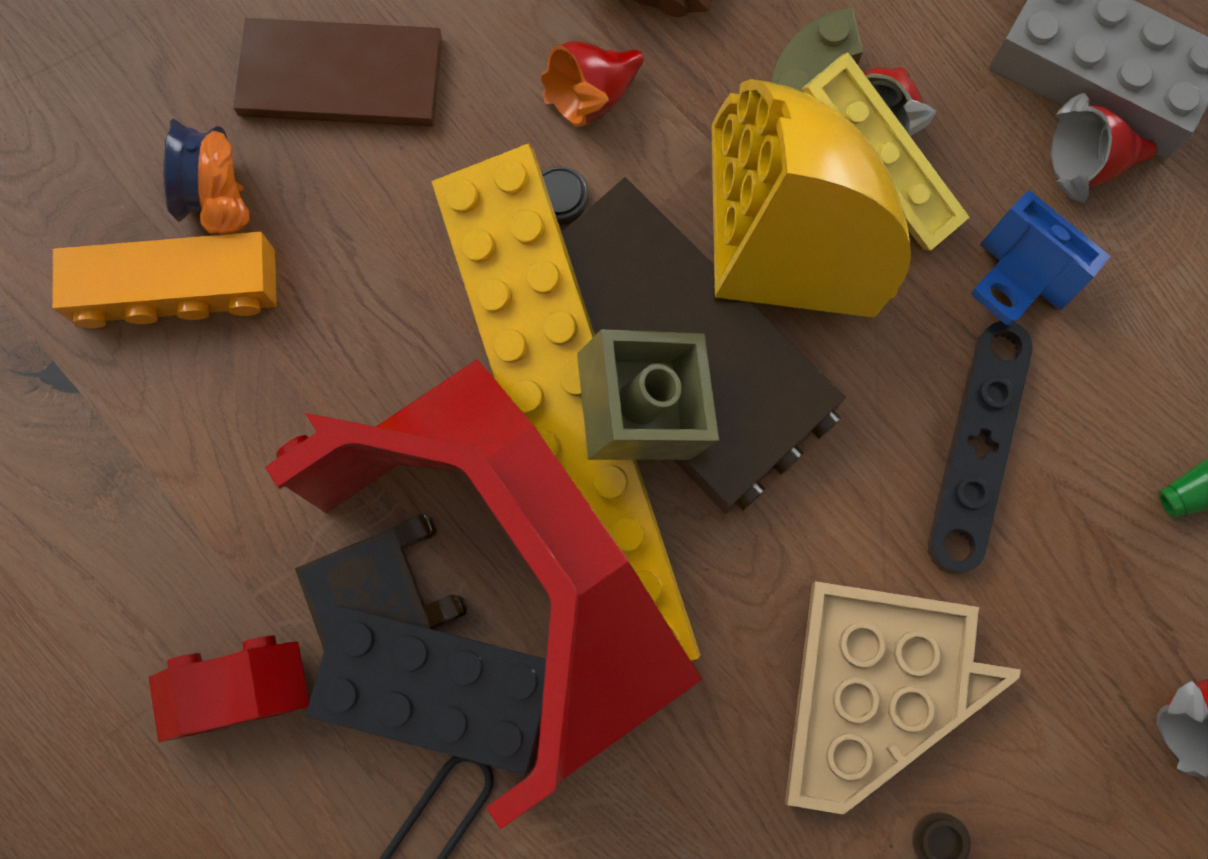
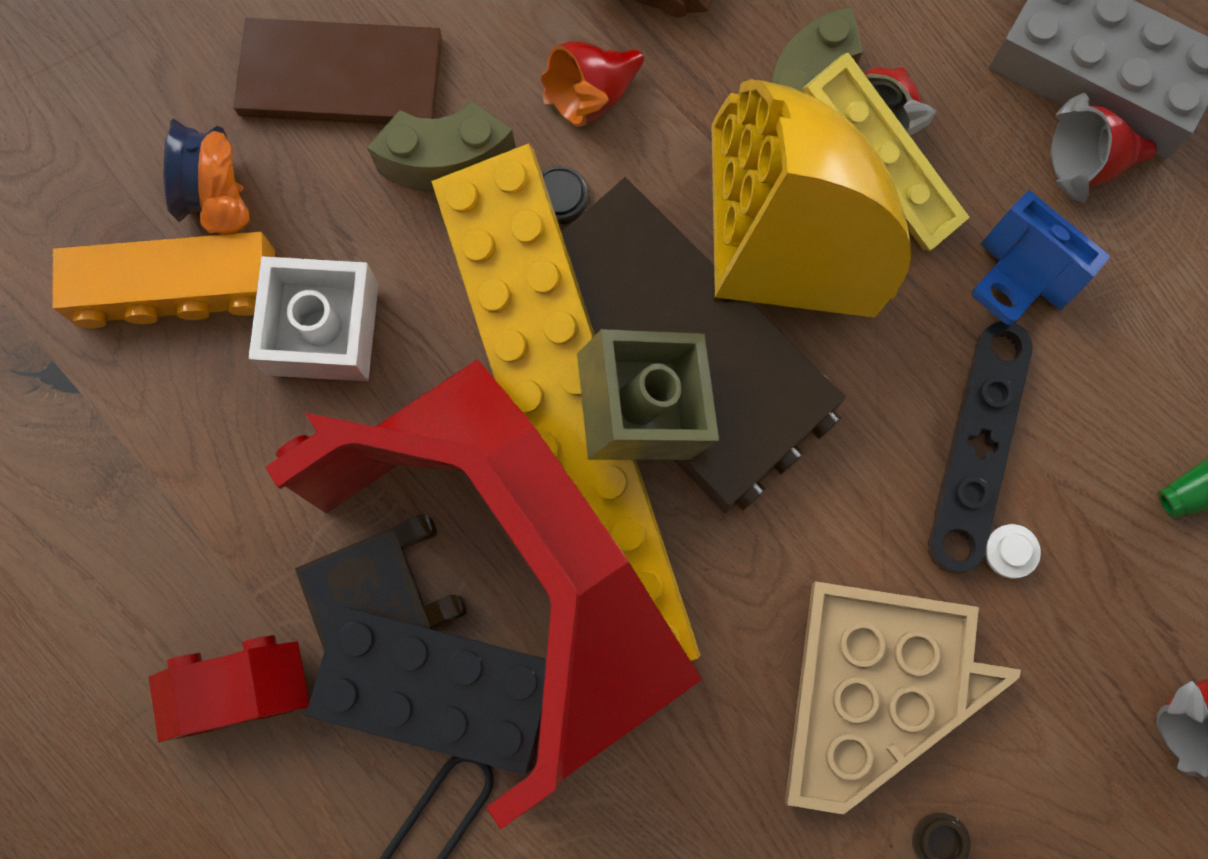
(314, 319): none -> white brick
(425, 149): none -> olive brick
(1012, 551): none -> white plate

